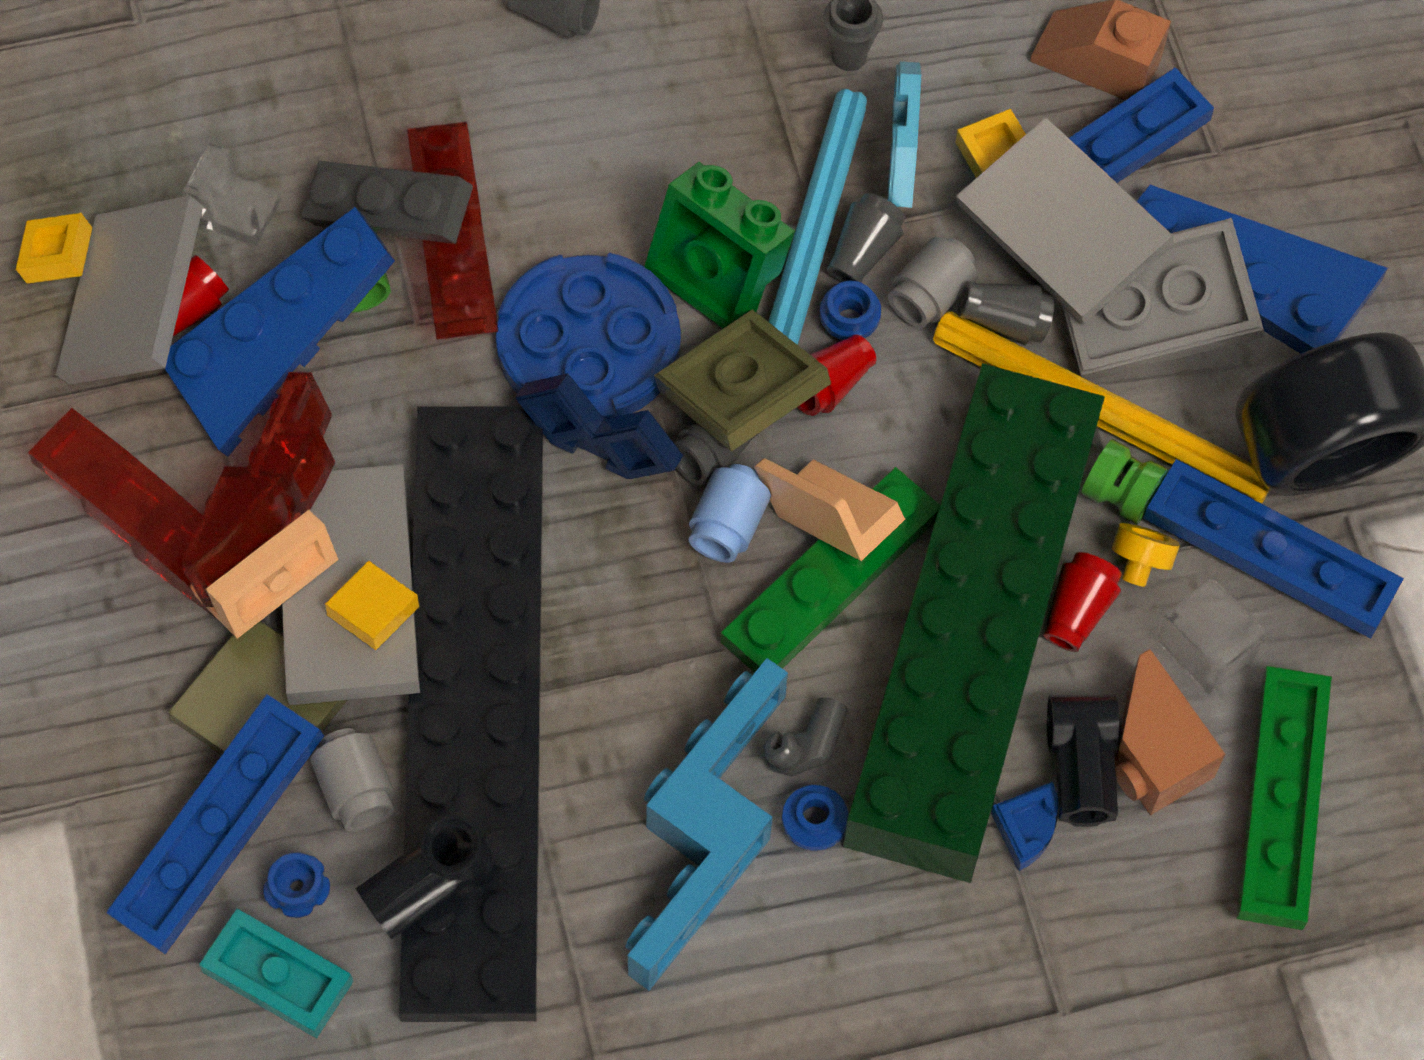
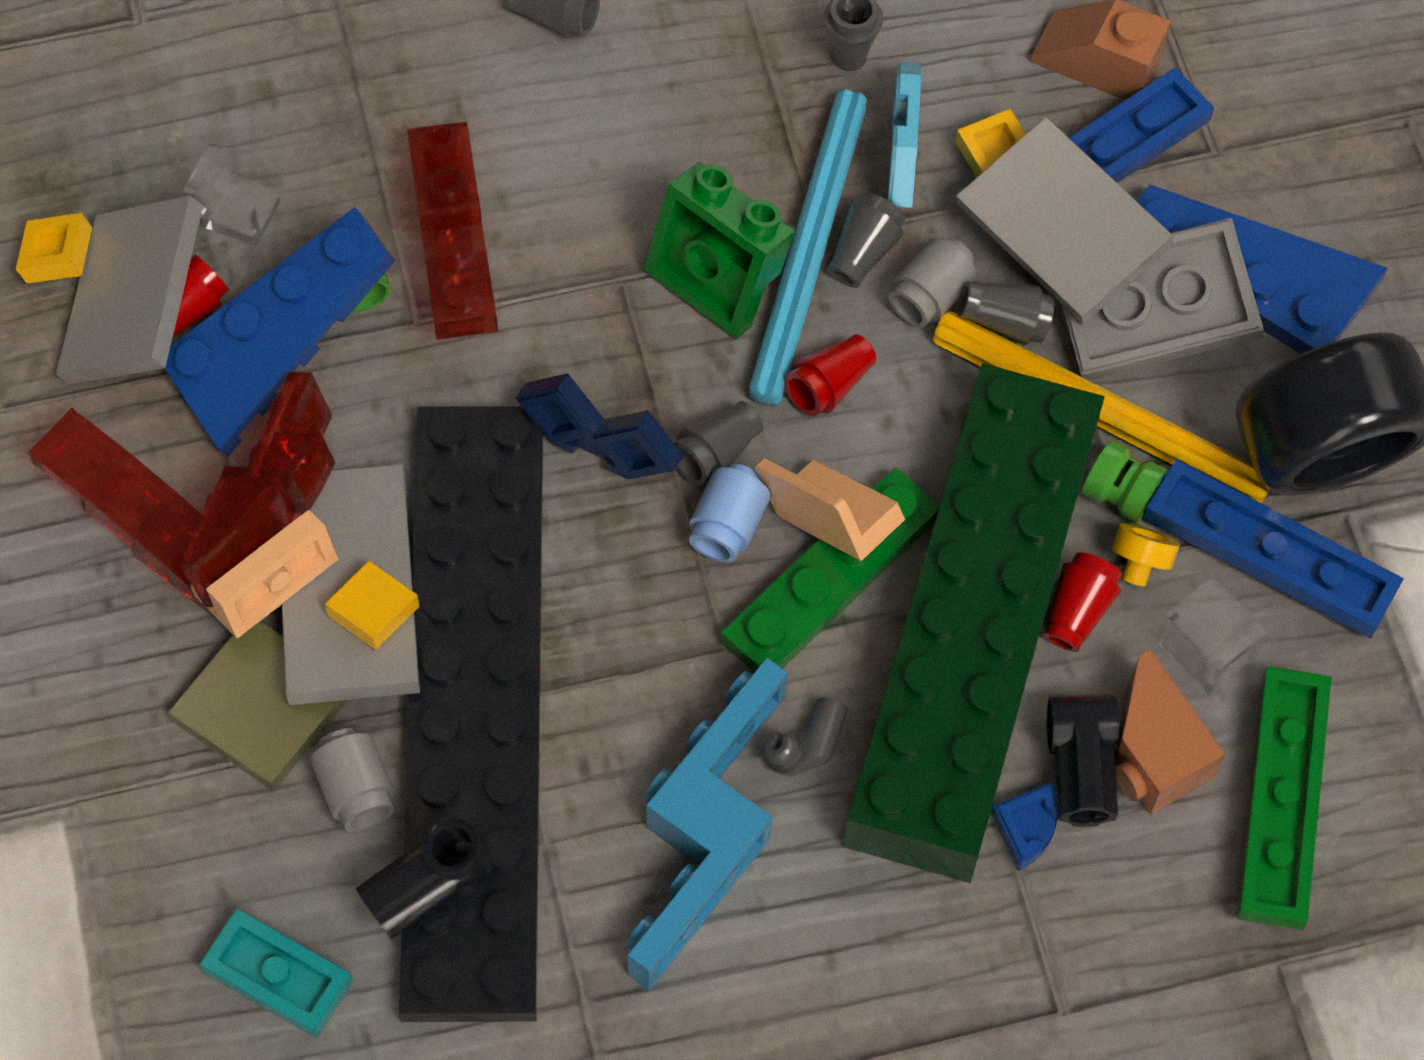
(215, 824): blue plate -> none
(296, 868): blue plate -> none
(390, 199): dark grey plate -> none
(596, 321): blue tile -> none
(742, 380): olive tile -> none
(810, 835): blue plate -> none
(851, 296): blue plate -> none

